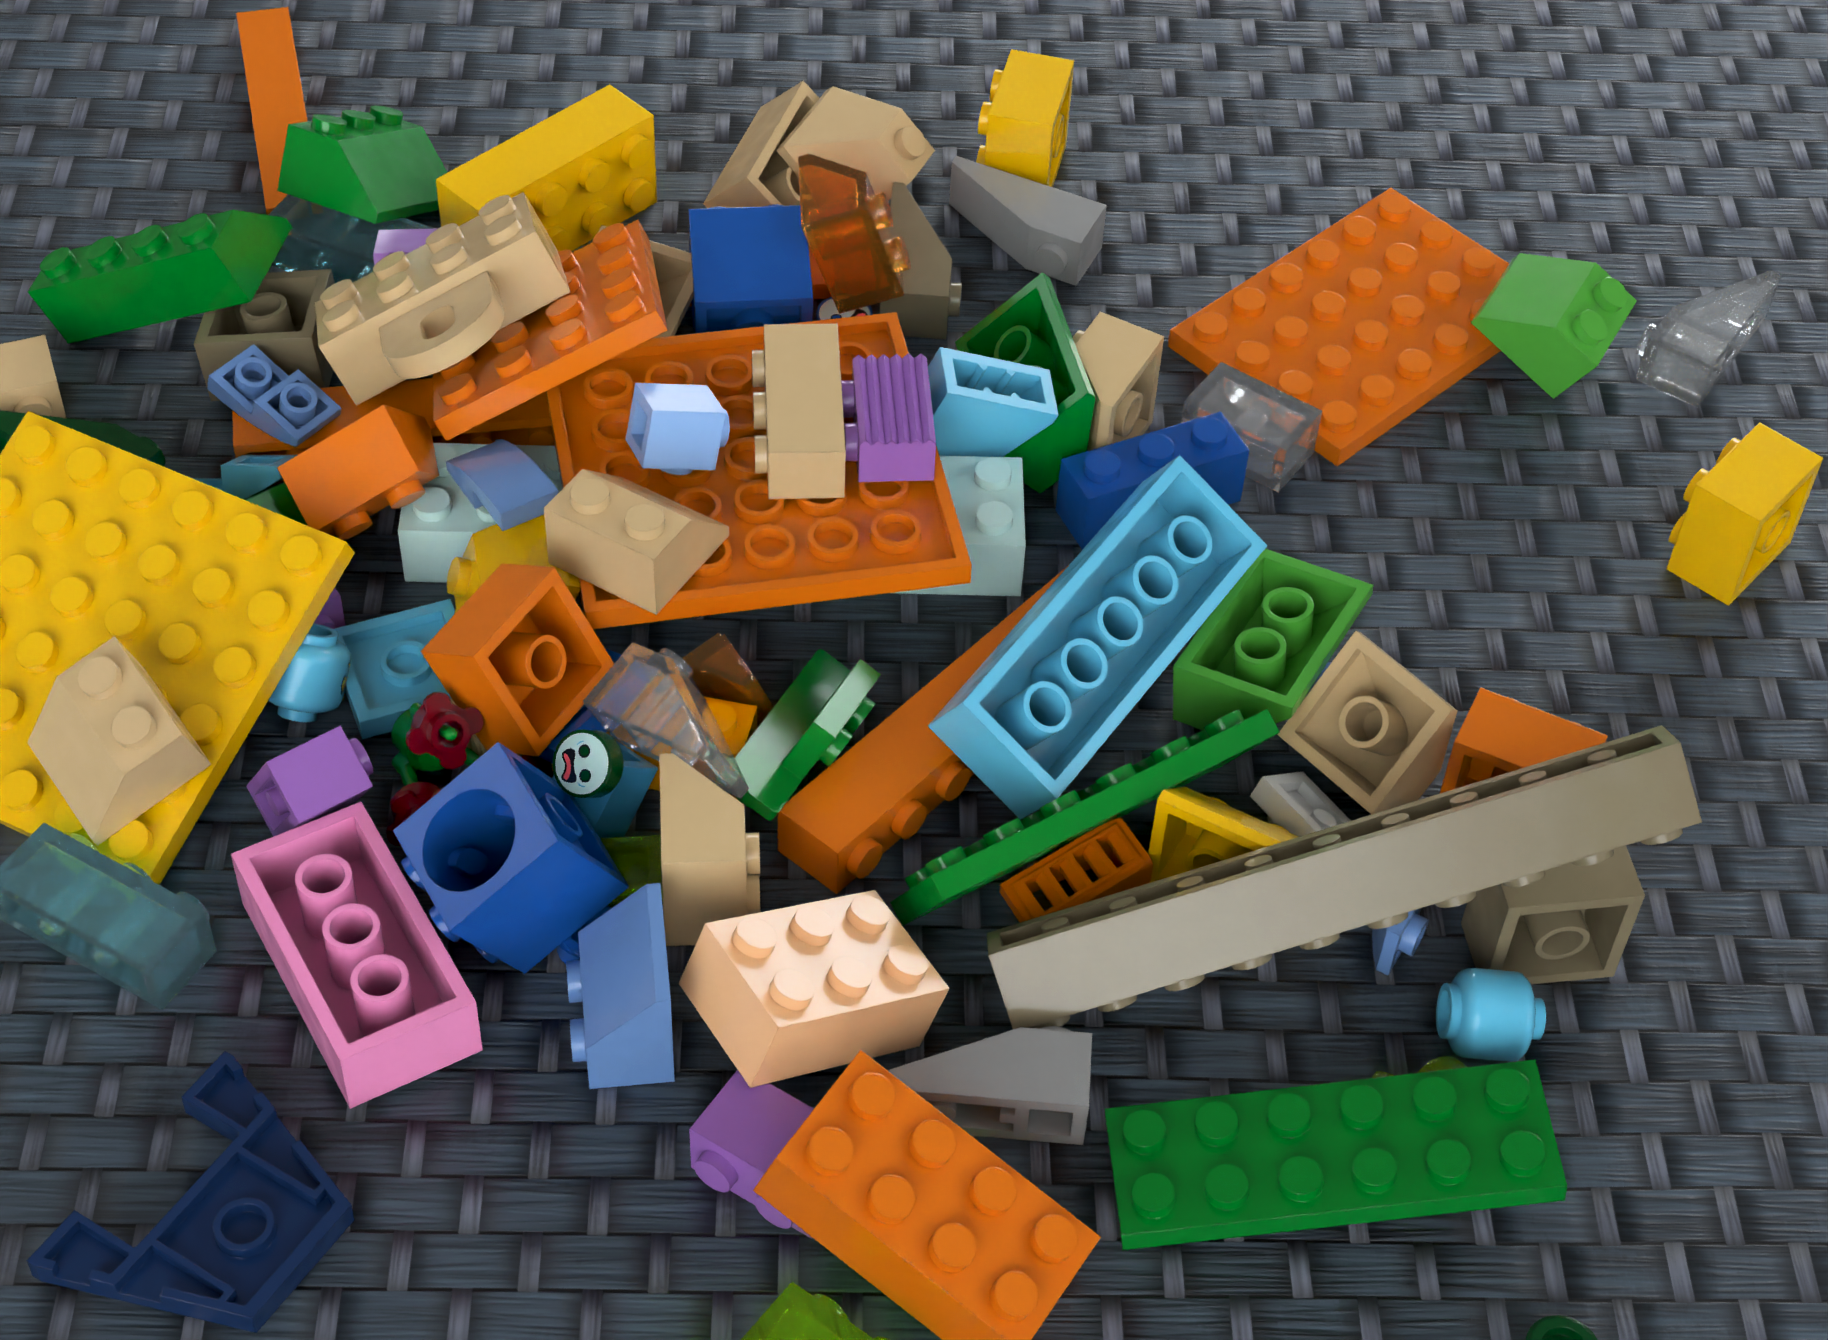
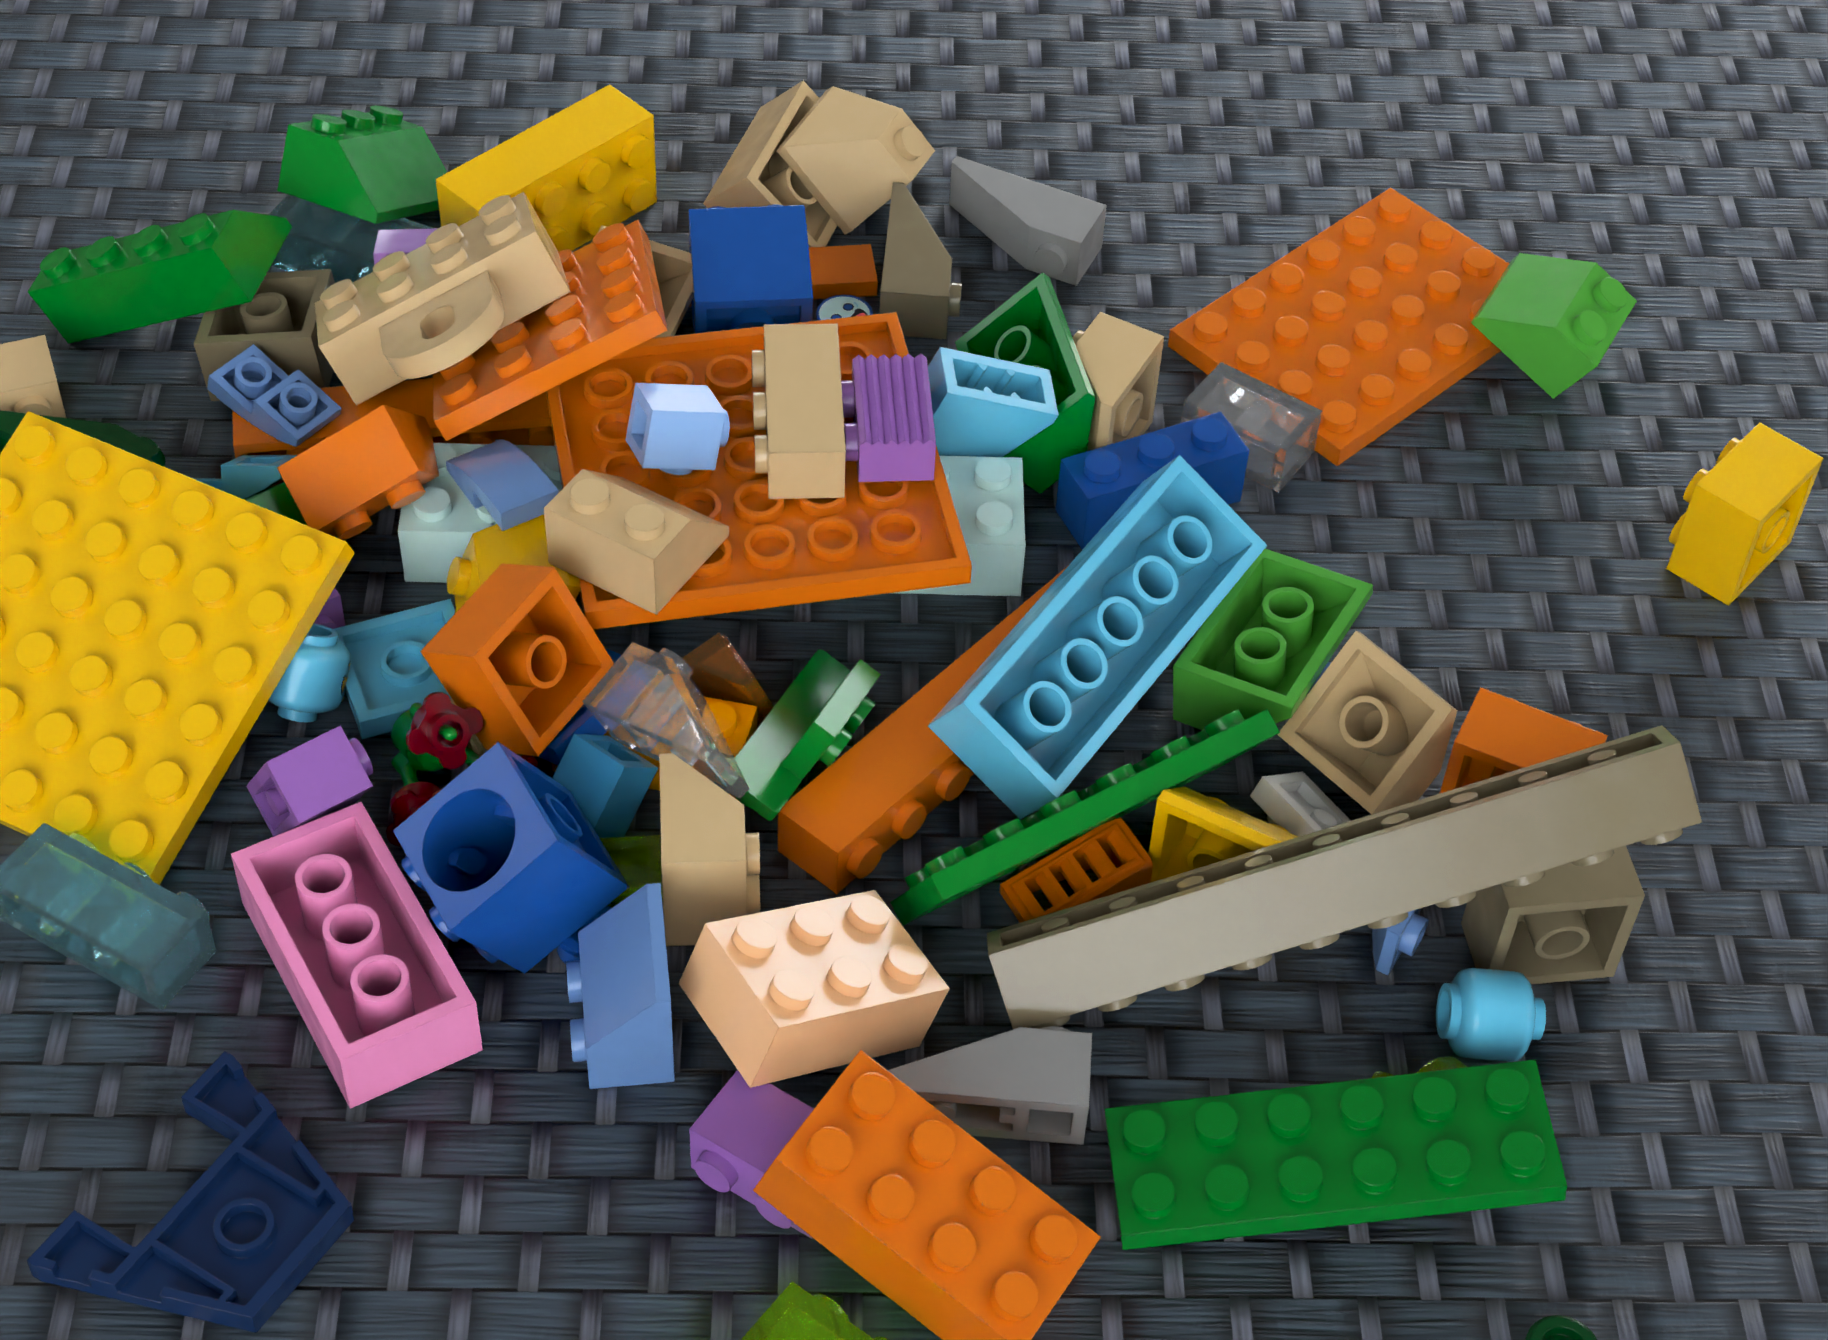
(112, 741): tan slope -> none
(272, 89): orange tile -> none
(588, 763): tile -> none
(850, 234): clear orange slope -> none
(1027, 116): yellow brick -> none
(1703, 337): clear slope -> none

